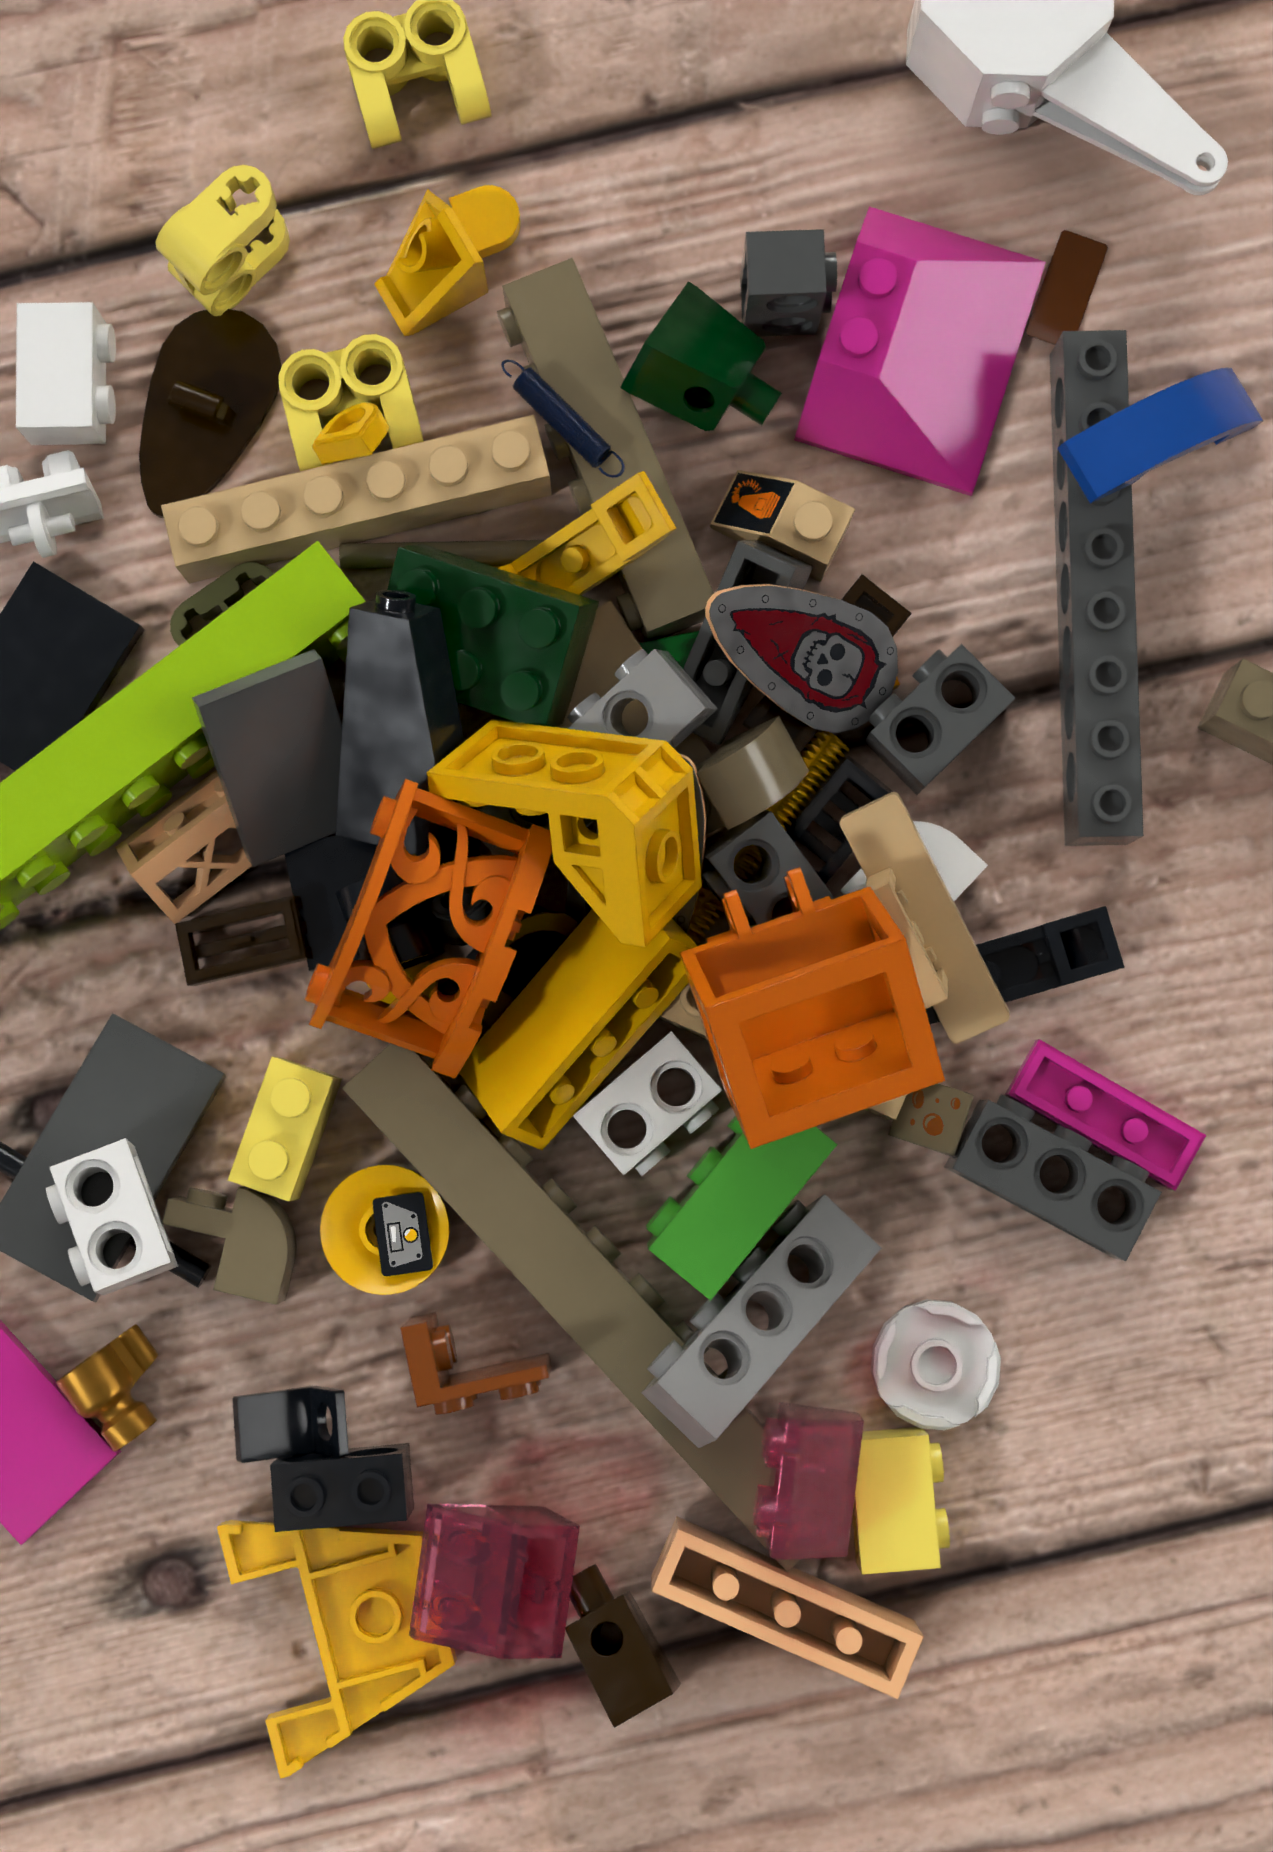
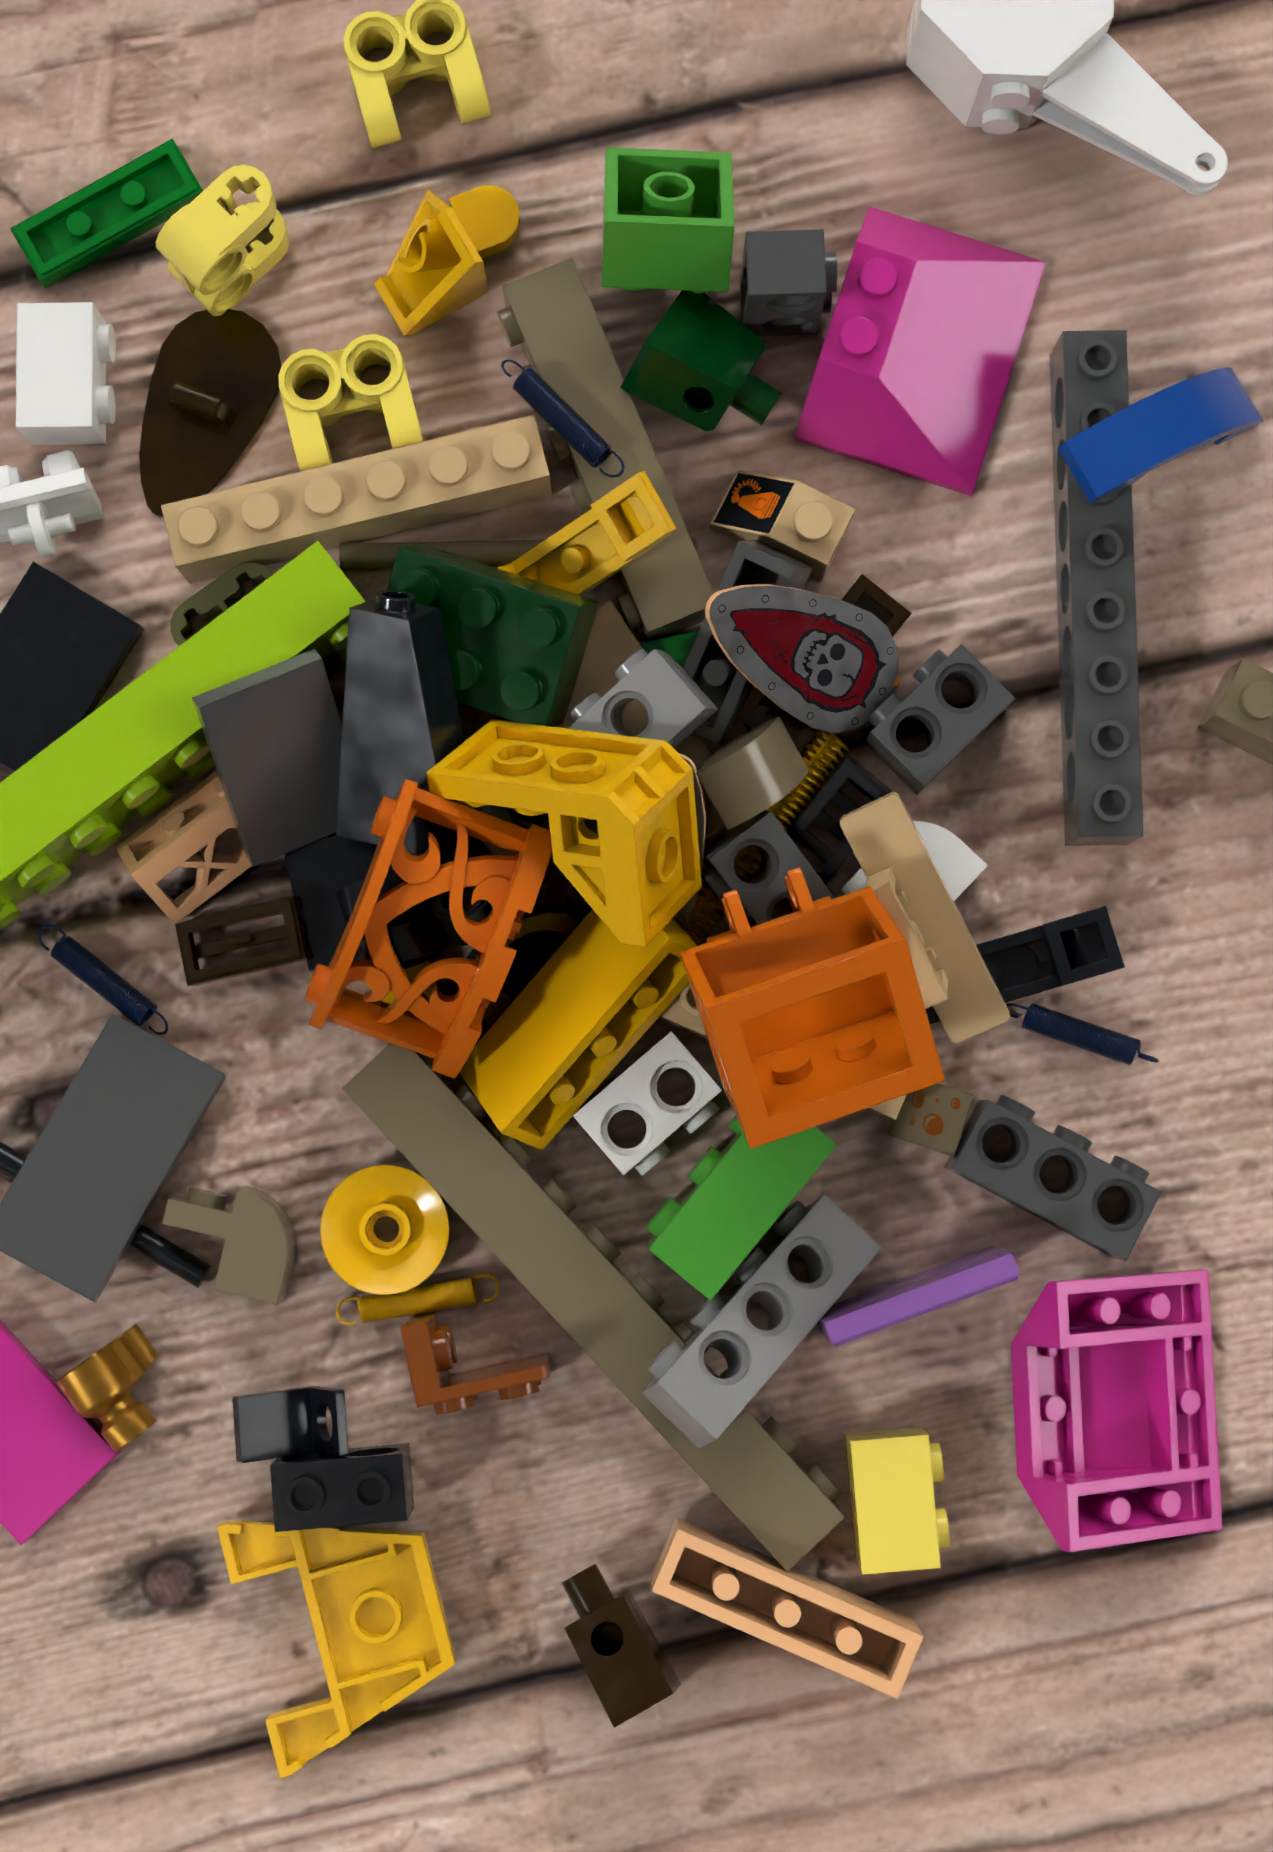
(102, 979): none -> dark blue piece
(107, 213): none -> green tile
(127, 1210): white brick -> none
(284, 1129): light yellow brick -> none
(351, 434): yellow tile -> none
(402, 1234): black sticker -> none
(418, 1300): none -> yellow piece
(495, 1580): clear pink slope -> none
(667, 220): none -> bright green brick
(811, 1481): clear pink slope -> none
(918, 1294): none -> medium lavender tile
(935, 1364): white tile -> none
(1066, 287): reddish brown sticker -> none
(1081, 1034): none -> dark blue piece
(1105, 1114): dark pink tile -> none
(1119, 1409): none -> dark pink slope

